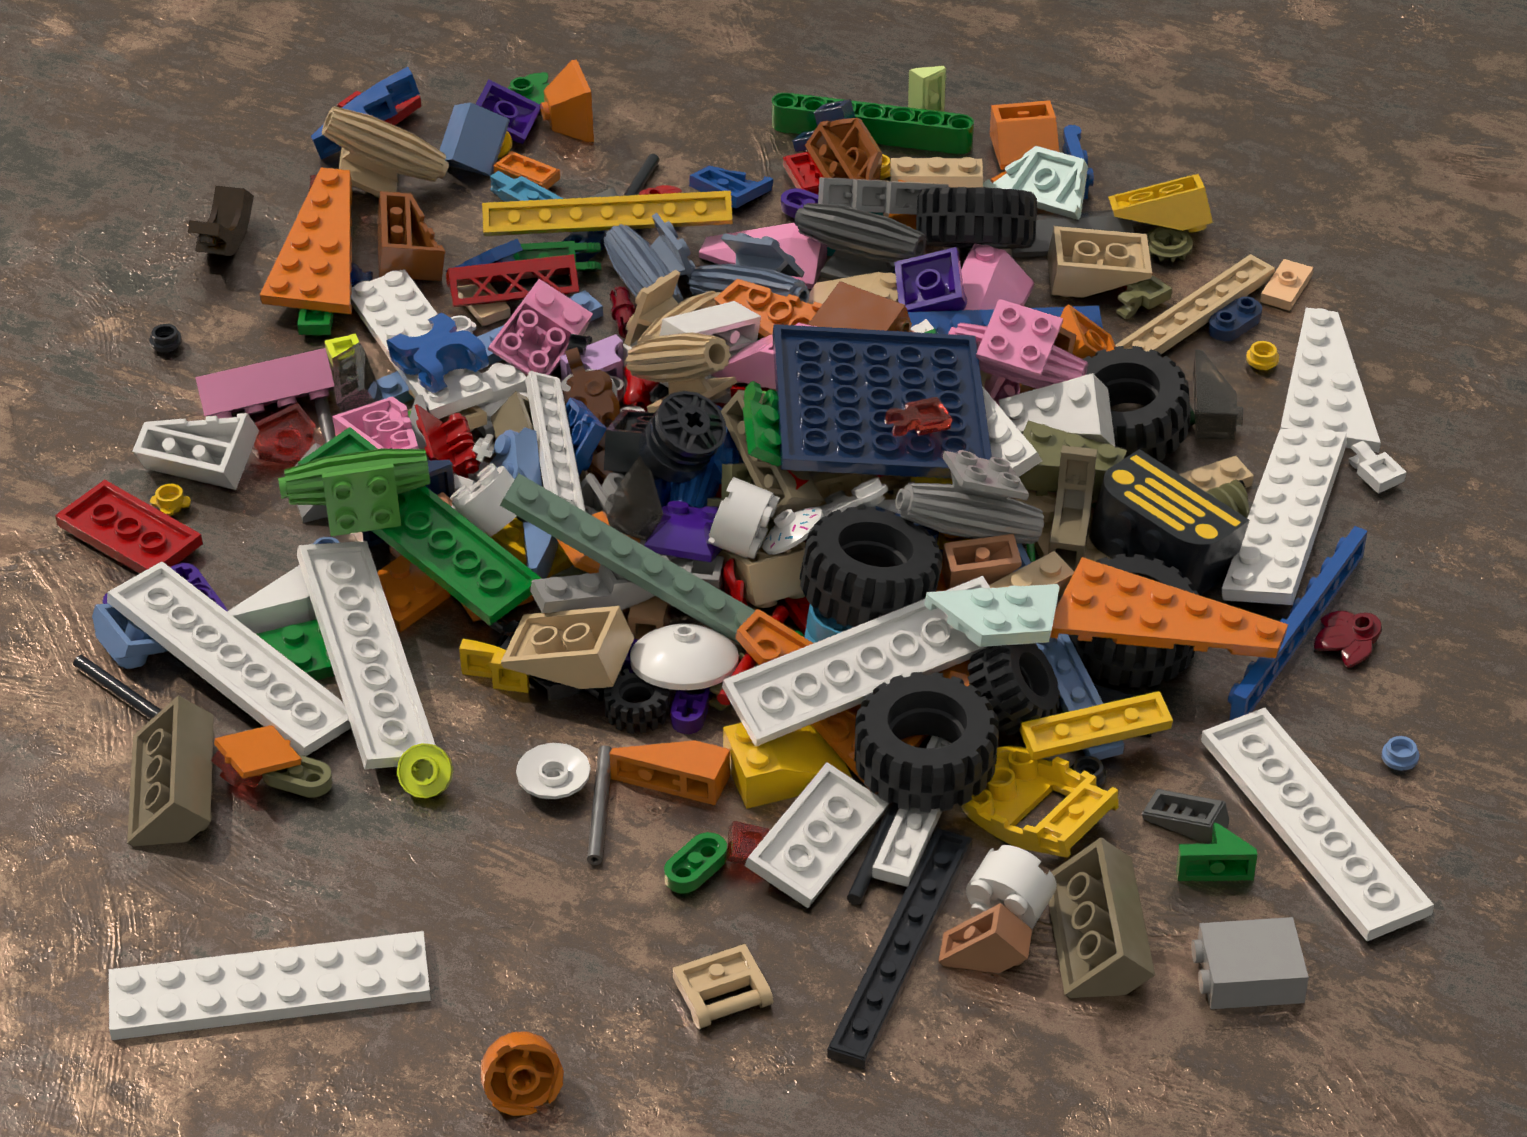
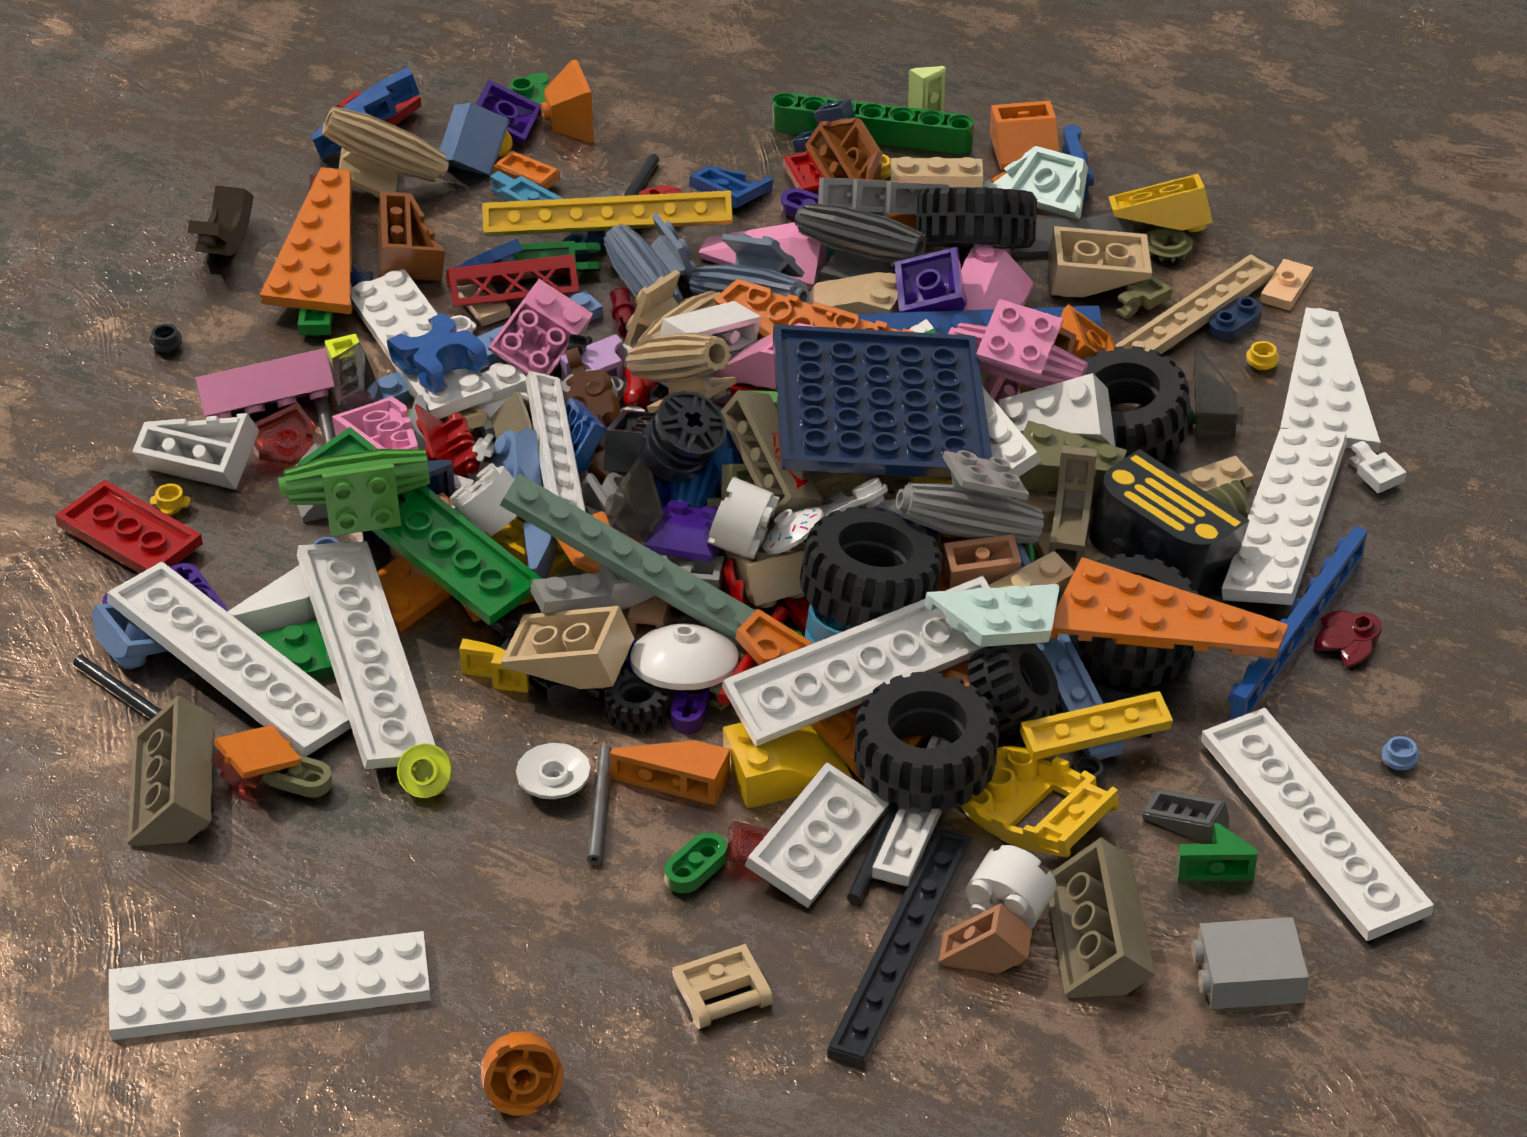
(762, 424): green hinge -> none
(861, 309): dark orange panel -> none
(922, 415): clear red plate -> none

